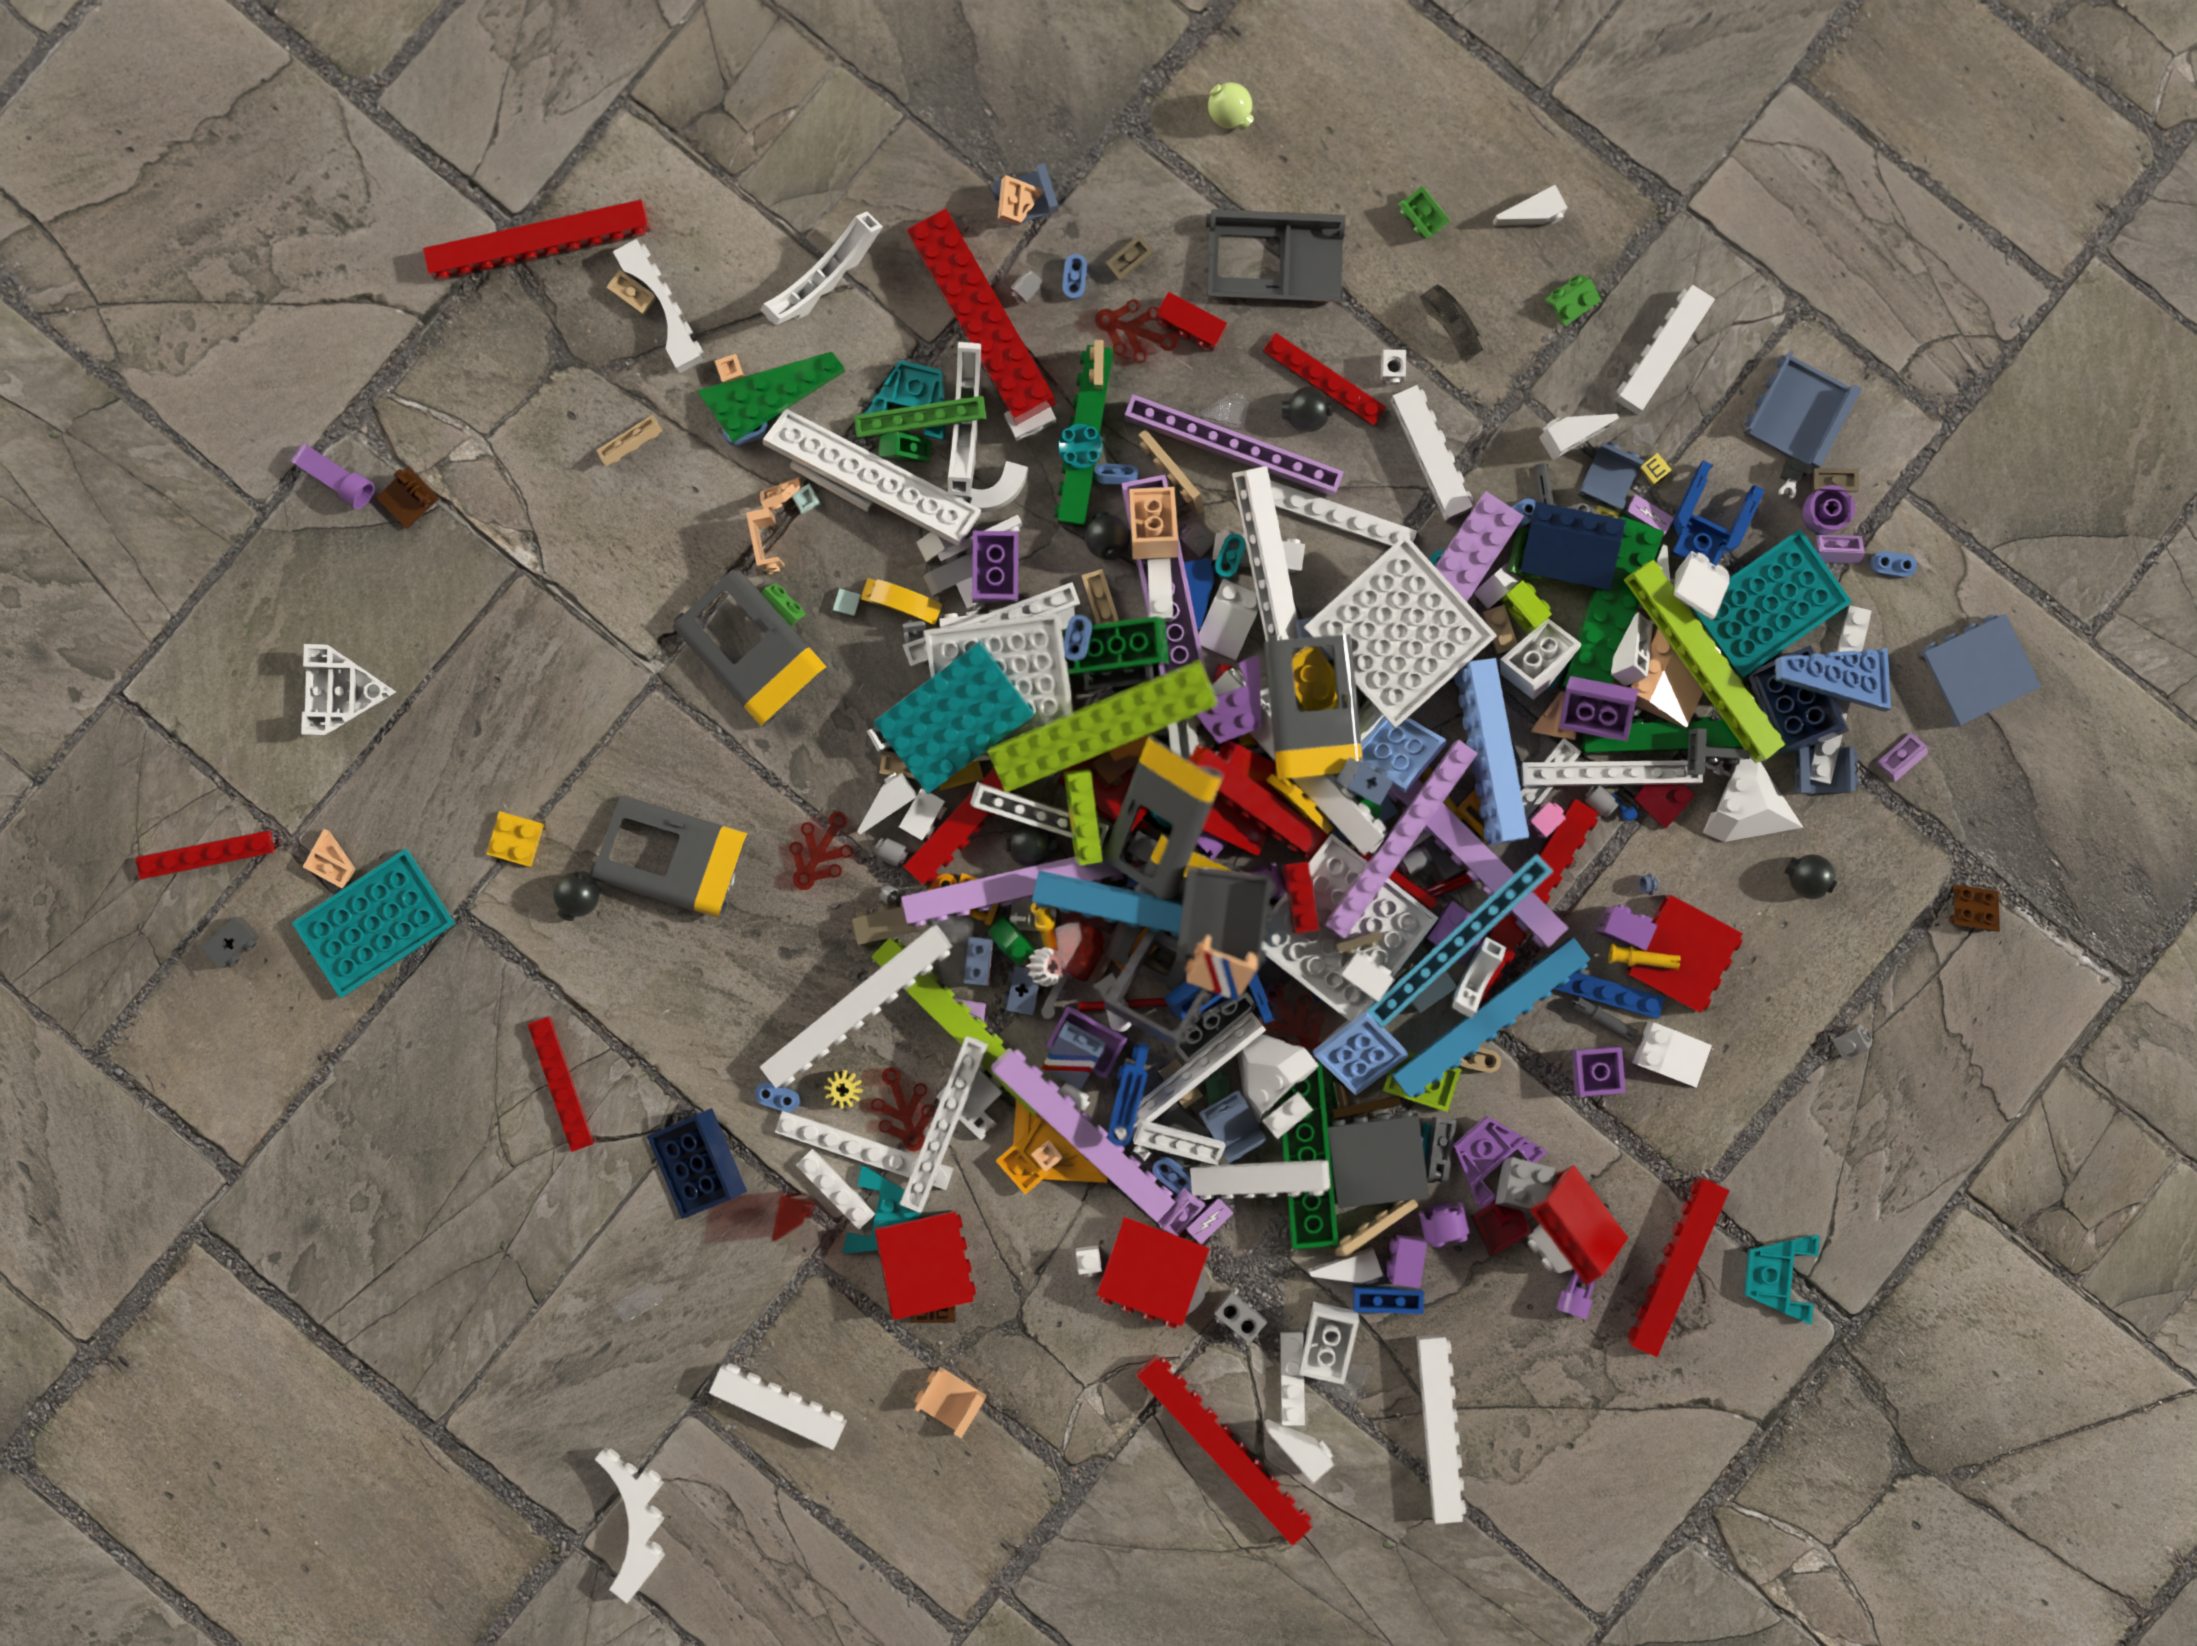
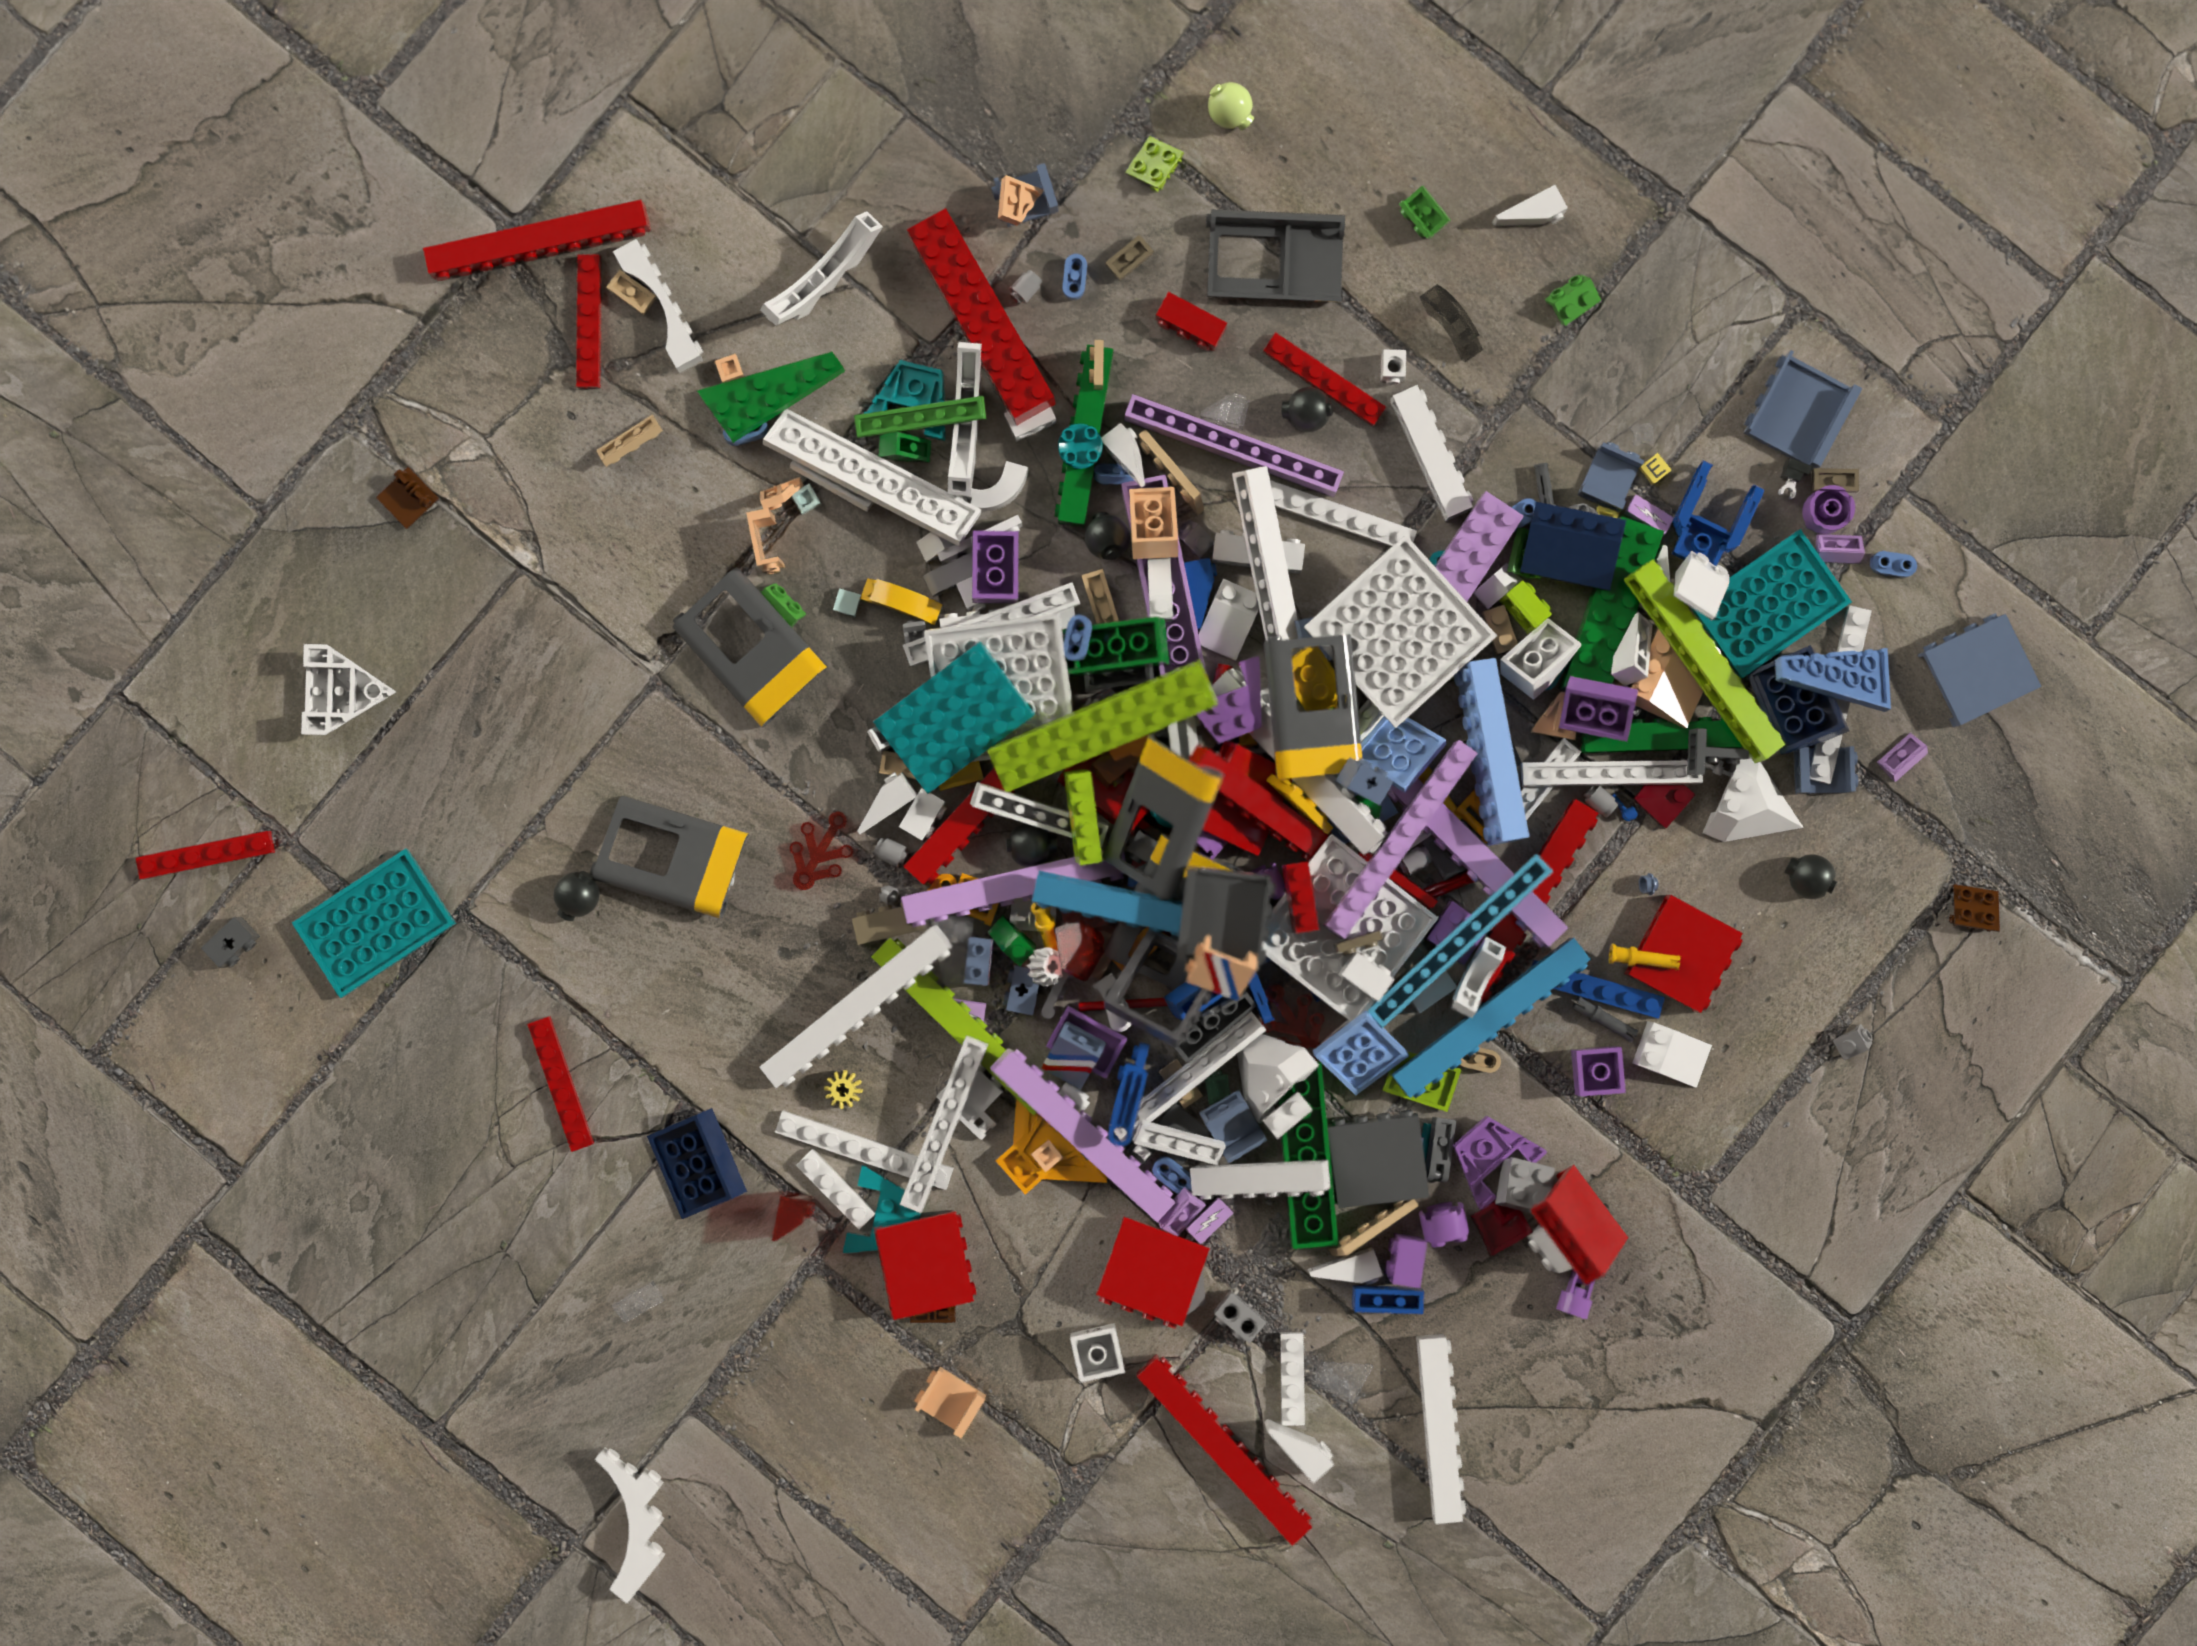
(330, 861): light nougat wing -> none
(351, 488): medium lavender beam -> none
(515, 839): yellow plate -> none
(588, 321): none -> red plate
(777, 1097): medium blue plate -> none
(778, 1406): white brick -> none
(904, 1113): clear red plant -> none
(1088, 1260): white brick -> none
(1097, 1352): none -> white brick
(1123, 448): none -> white slope
(1132, 329): clear red plant -> none
(1155, 163): none -> lime hinge
(1230, 556): teal plate -> none
(1329, 1342): white slope -> none
(1344, 1110): dark brown piece -> none
(1545, 819): bright pink brick -> none
(1572, 431): white slope -> none
(1625, 927): medium lavender brick -> none
(1664, 350): white brick -> none
(1677, 1266): red brick -> none
(1770, 1275): teal wing -> none

